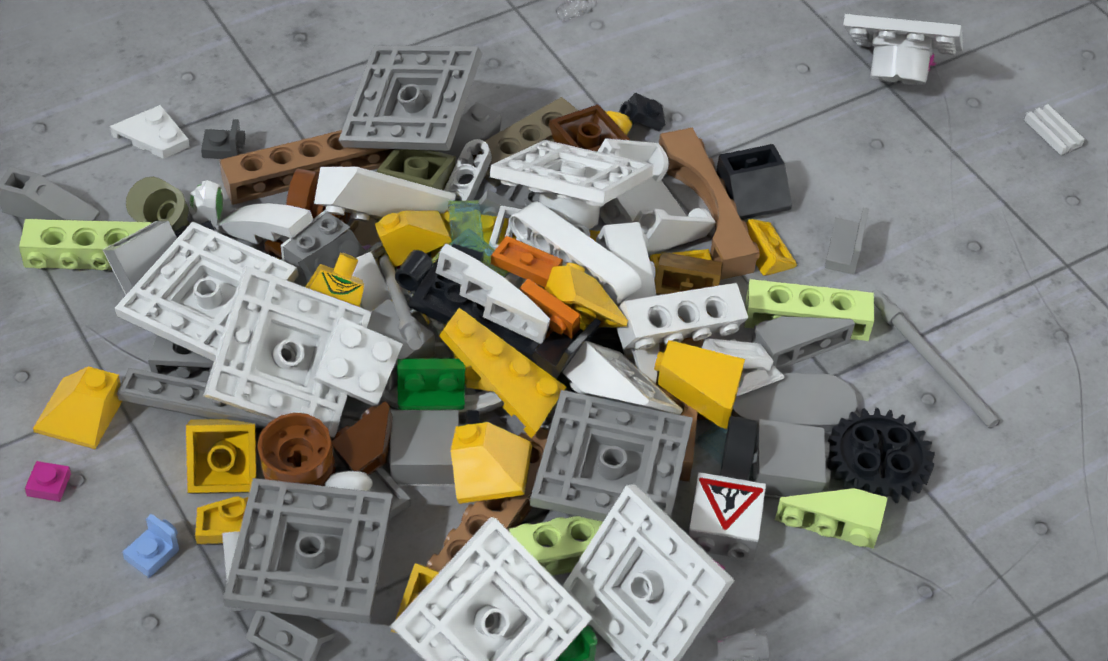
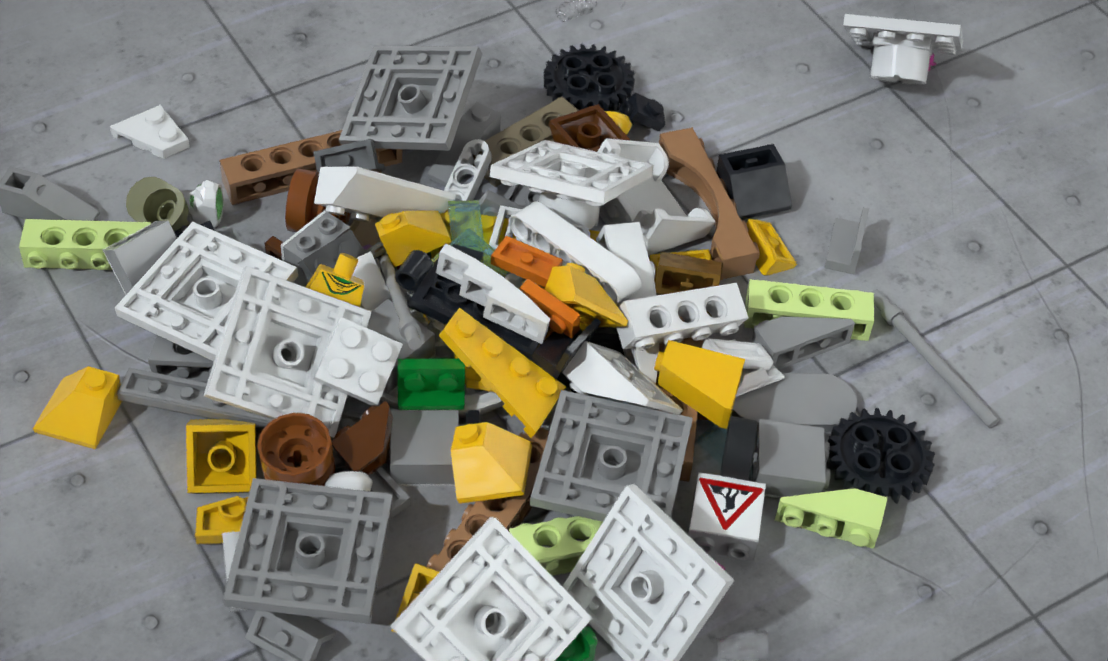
(47, 481): dark pink plate -> none
(153, 547): light blue bracket -> none
(223, 143): dark grey bracket -> none
(265, 221): white slope -> none
(355, 154): none -> dark grey panel
(419, 166): olive slope -> none
(589, 78): none -> black gear
(1052, 126): white tile -> none

